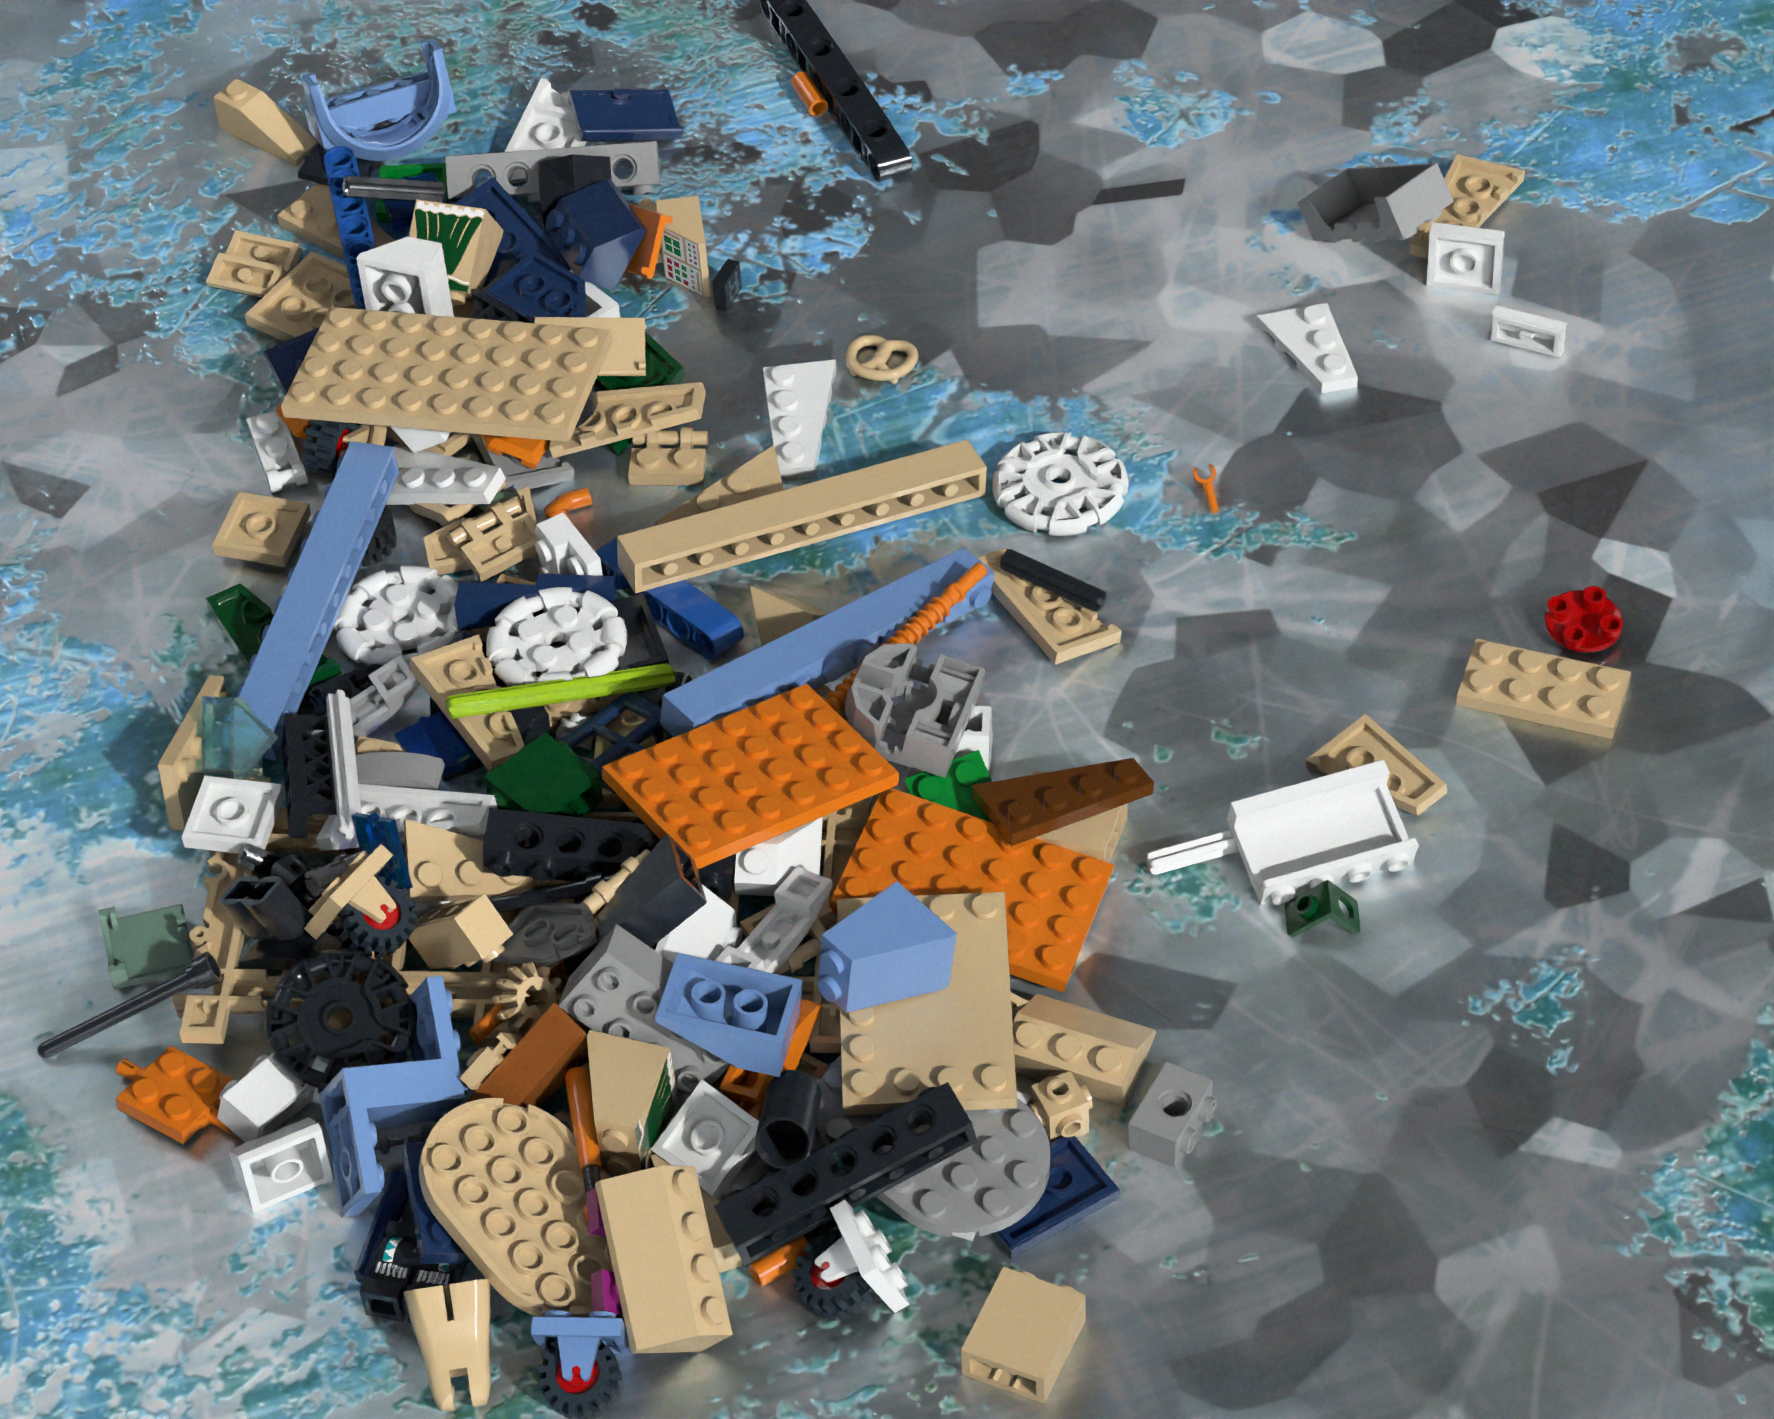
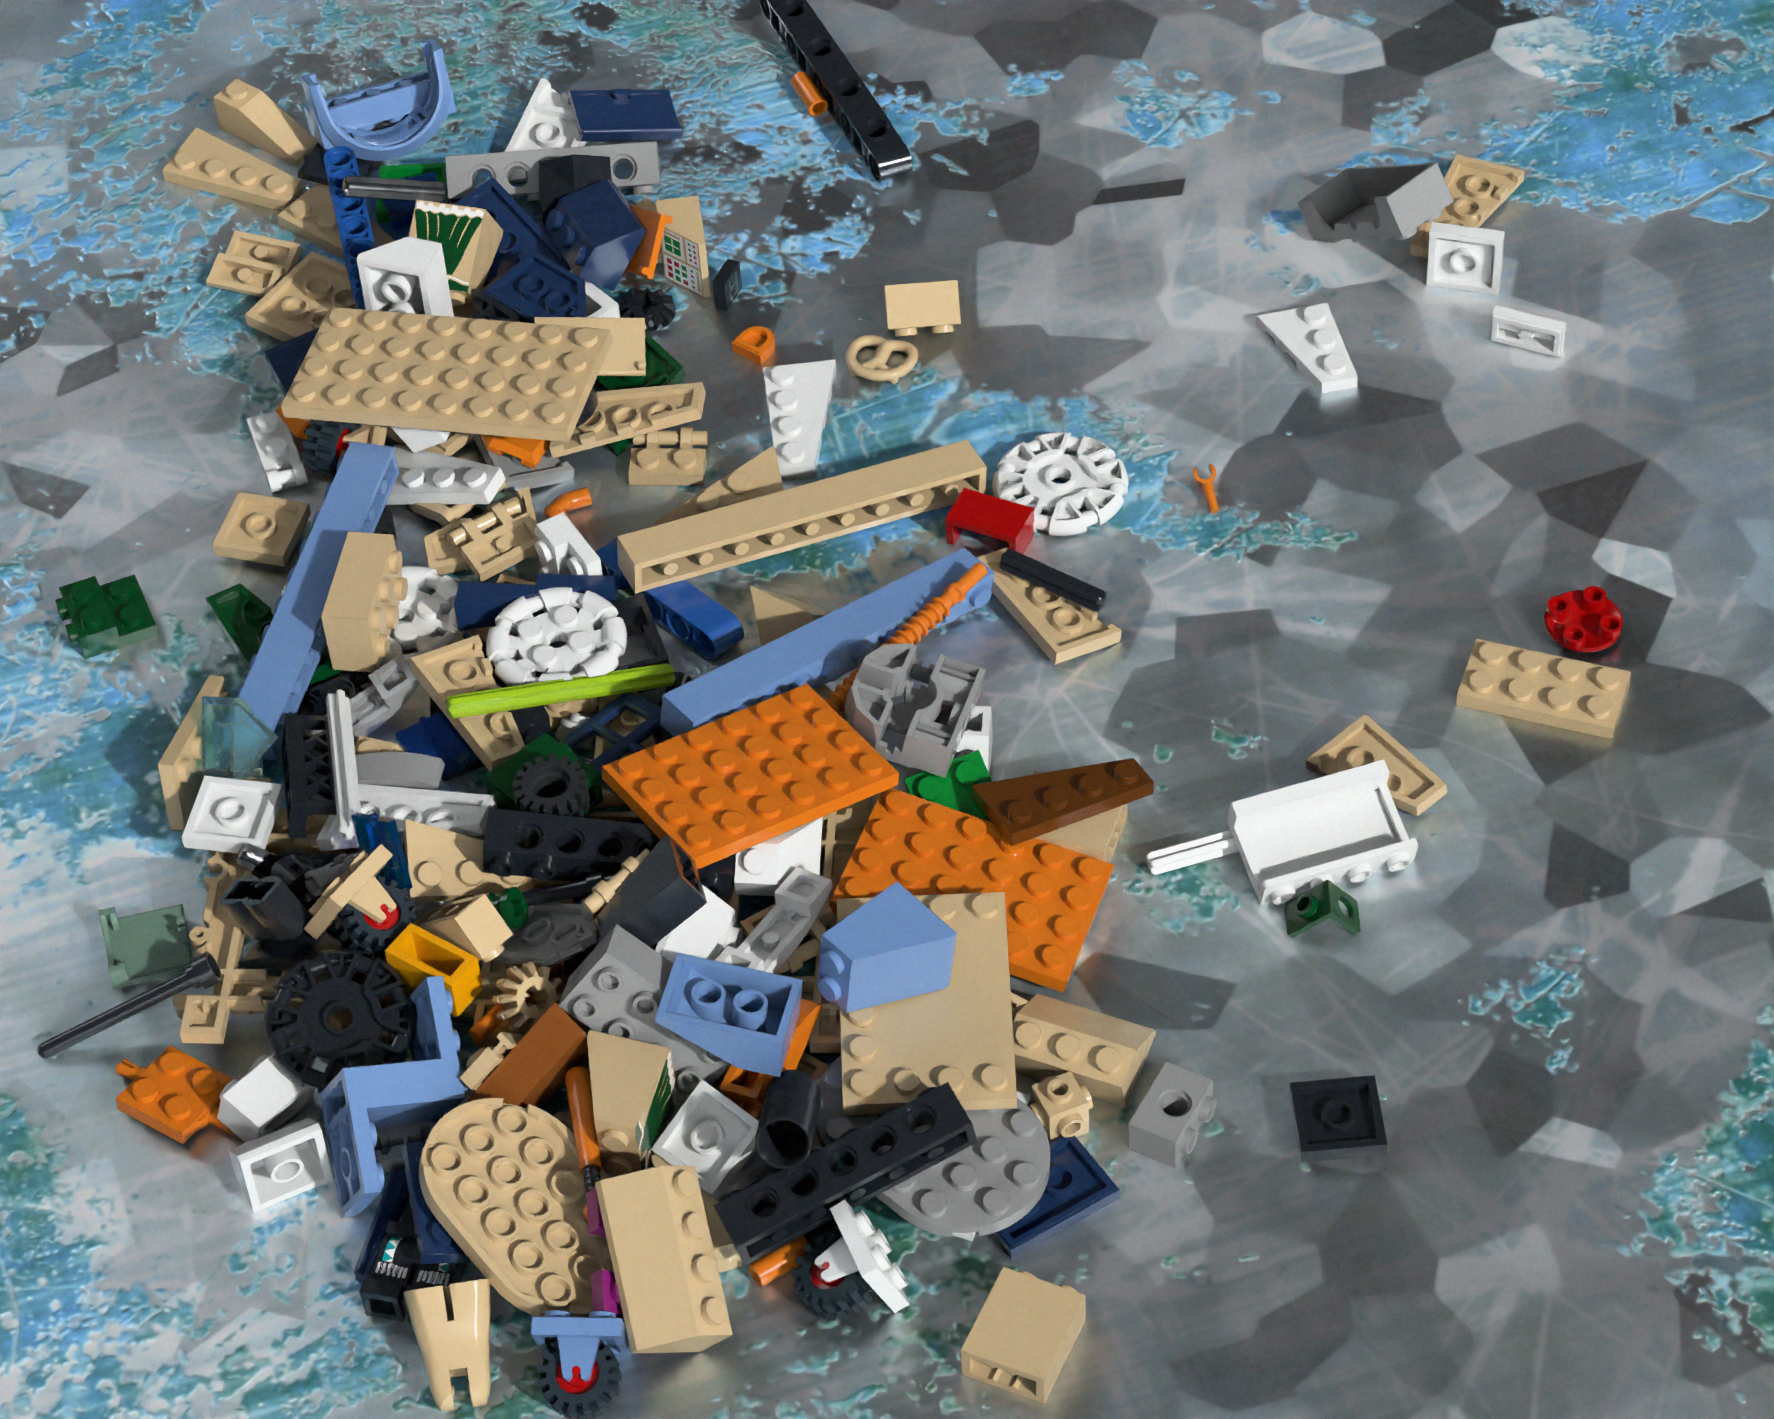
(105, 615): none -> dark green plate
(225, 170): none -> tan wing
(364, 602): none -> tan brick
(423, 955): none -> light orange piece
(510, 906): none -> dark green wheel
(552, 775): none -> black tyre
(660, 312): none -> black gear
(754, 344): none -> orange tile
(922, 306): none -> tan slope
(991, 518): none -> red panel
(1338, 1118): none -> black plate

